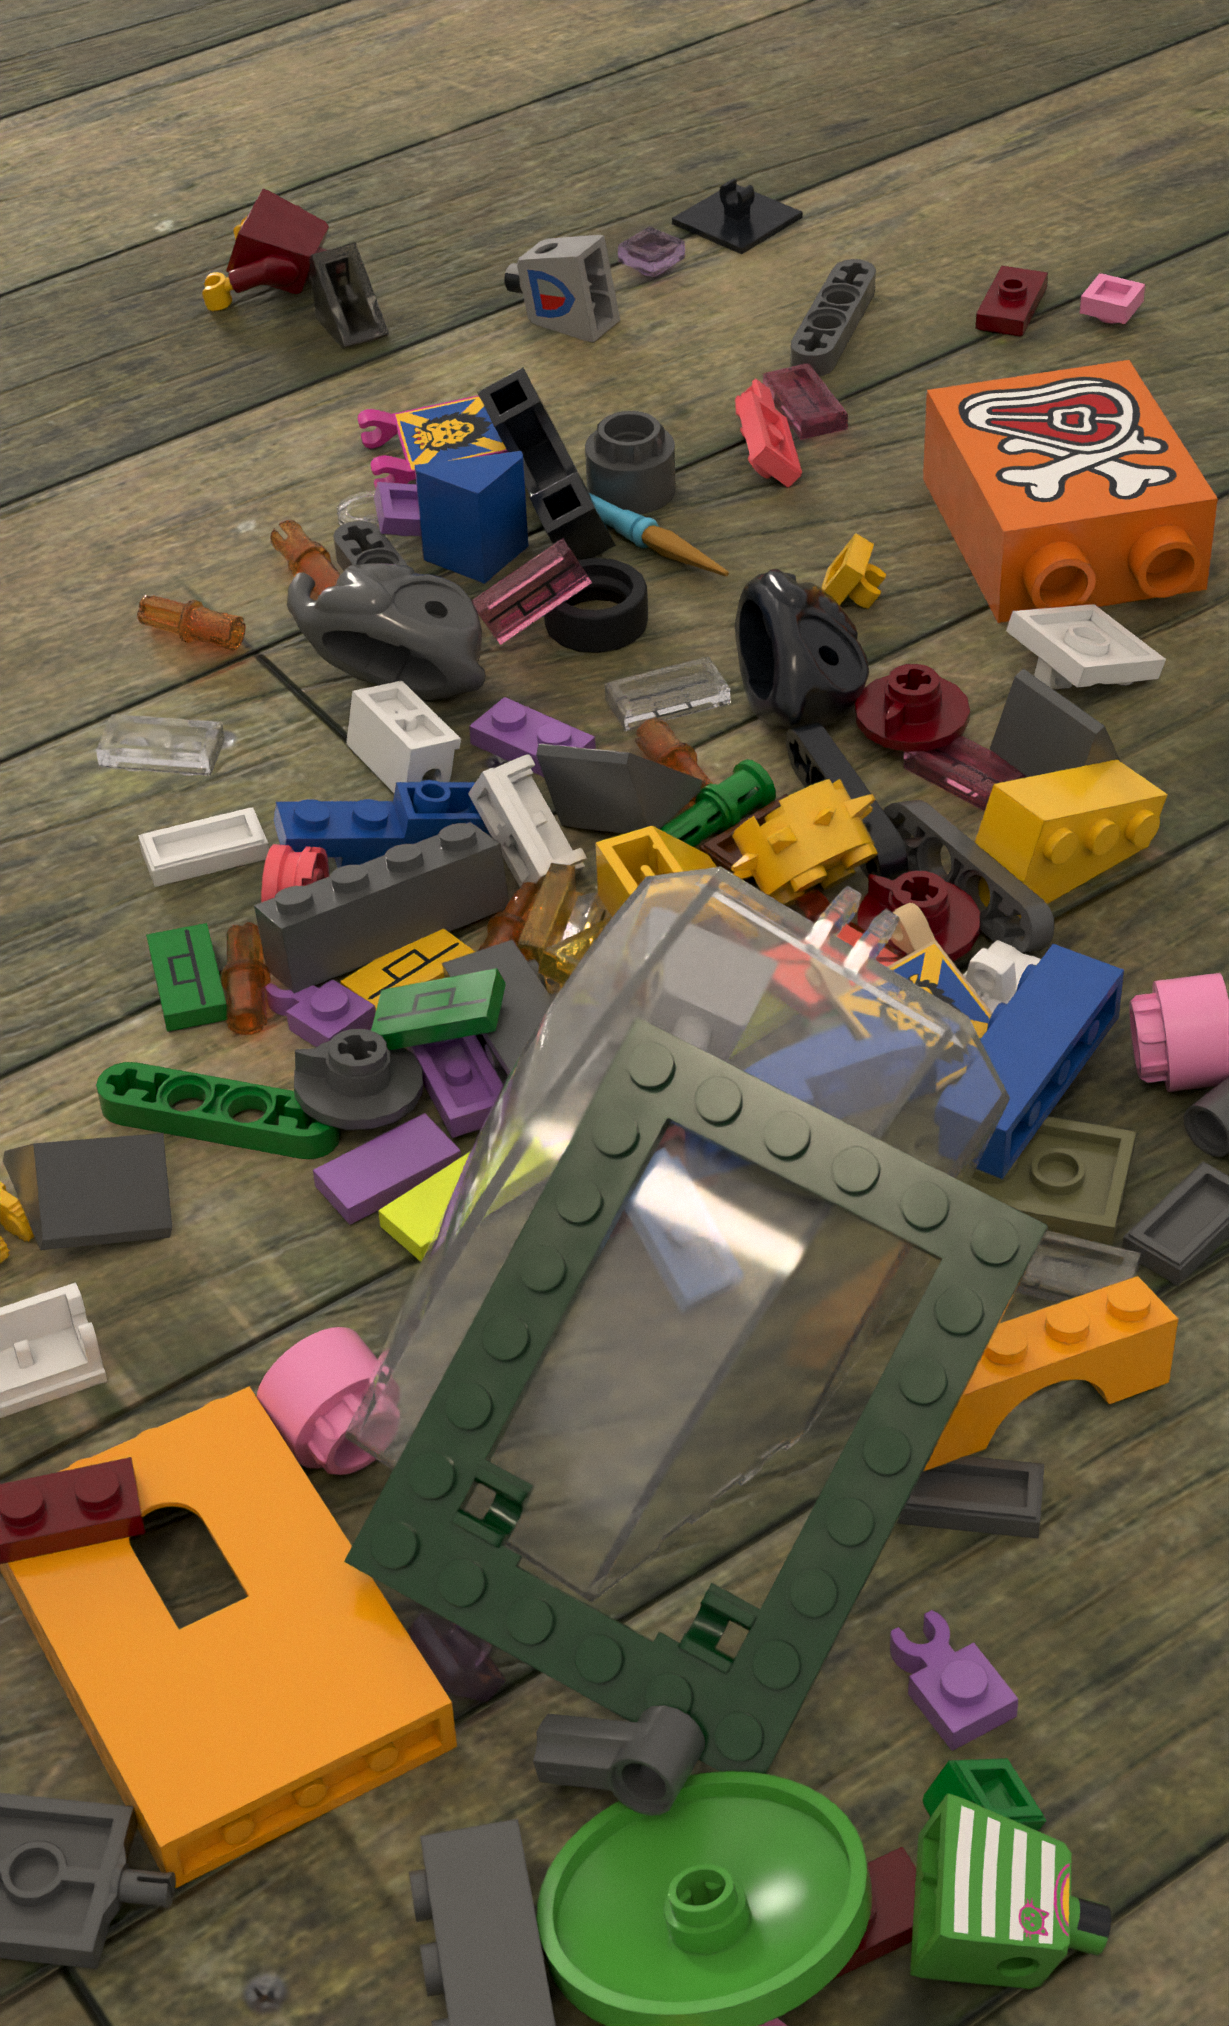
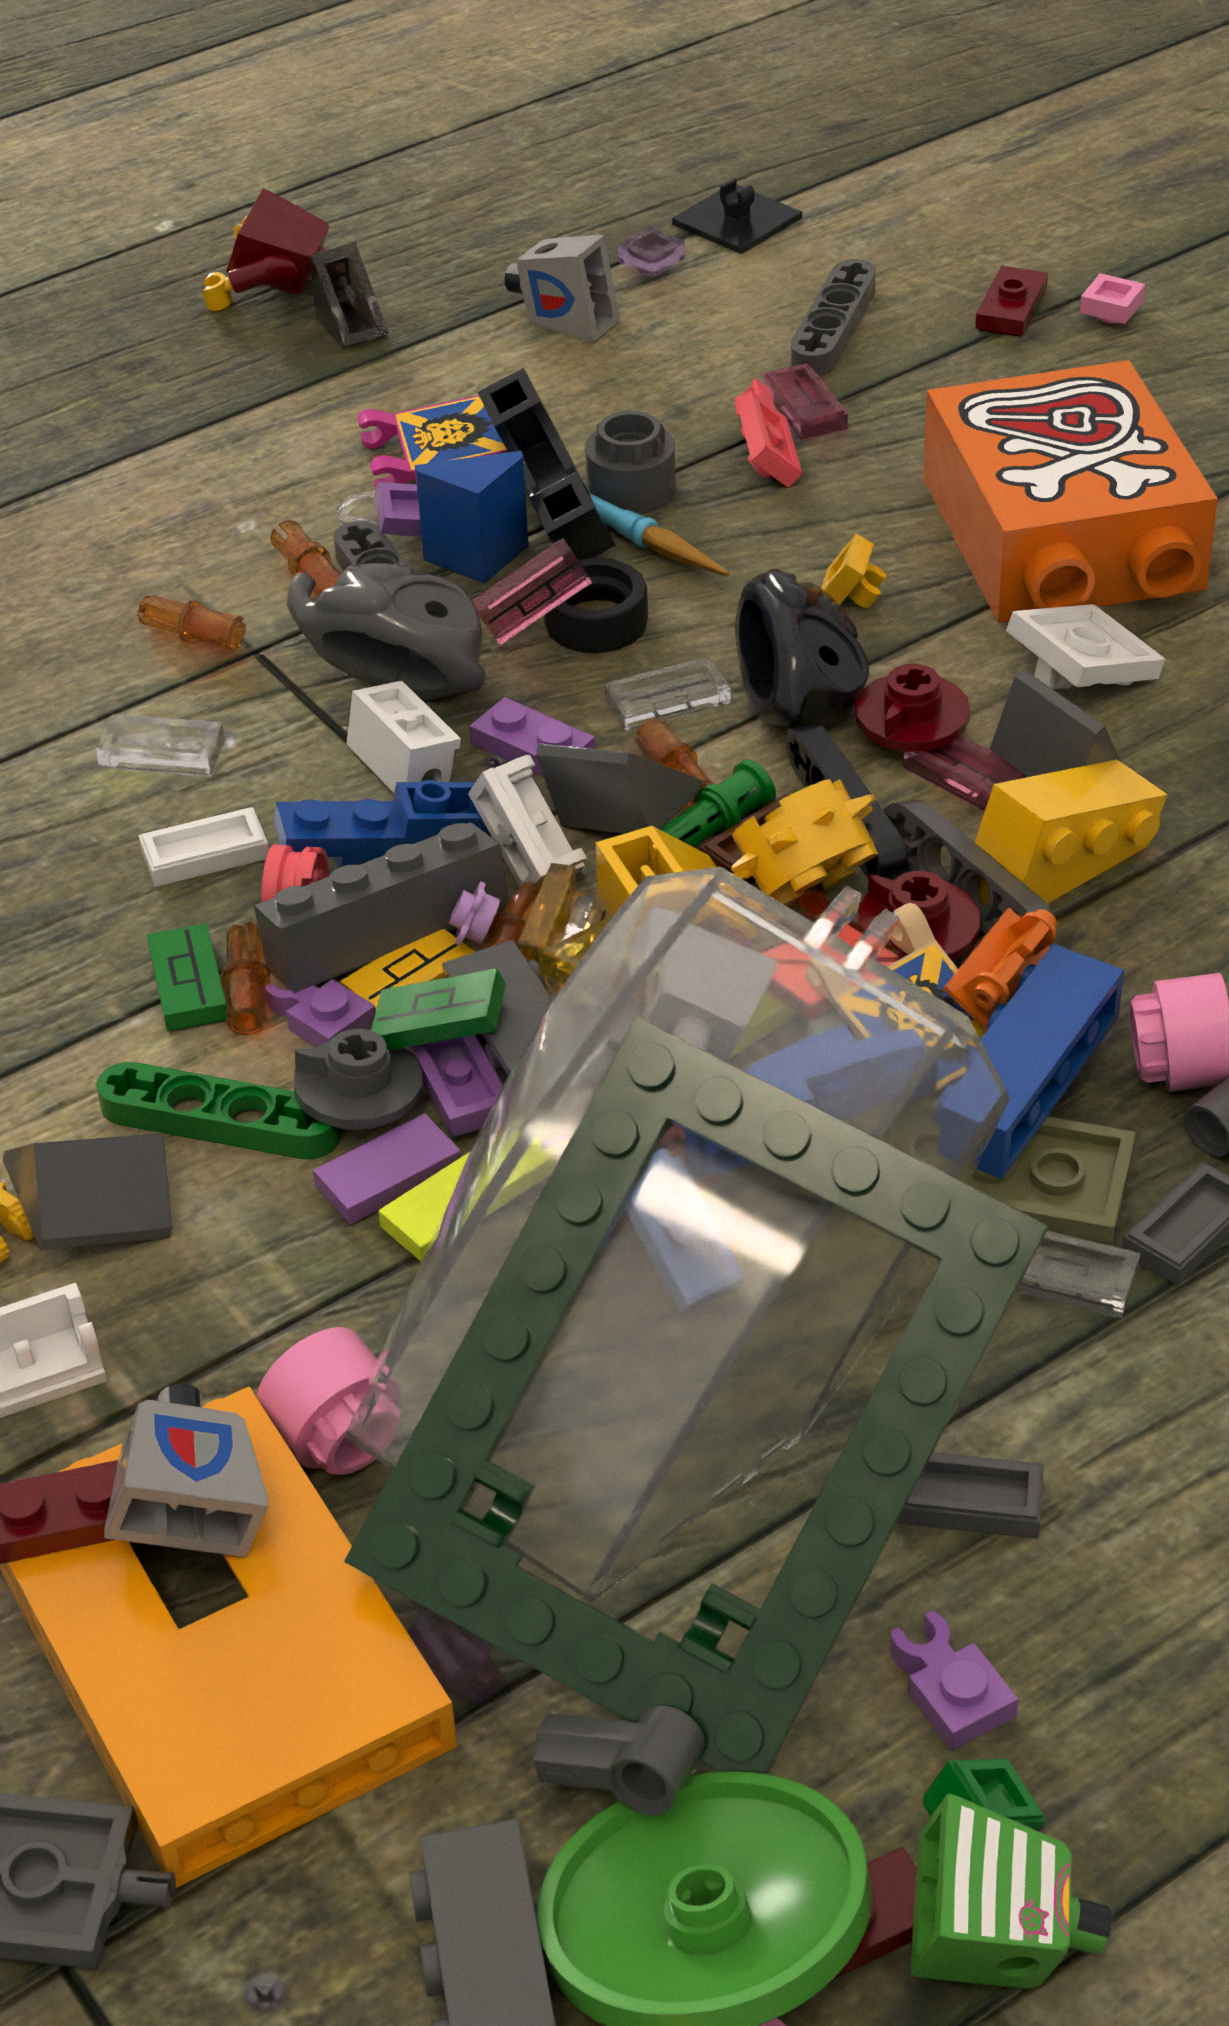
(187, 1478): none -> light grey torso
(473, 914): none -> lavender plate
(998, 961): none -> orange hinge
(1110, 1337): light orange arch -> none

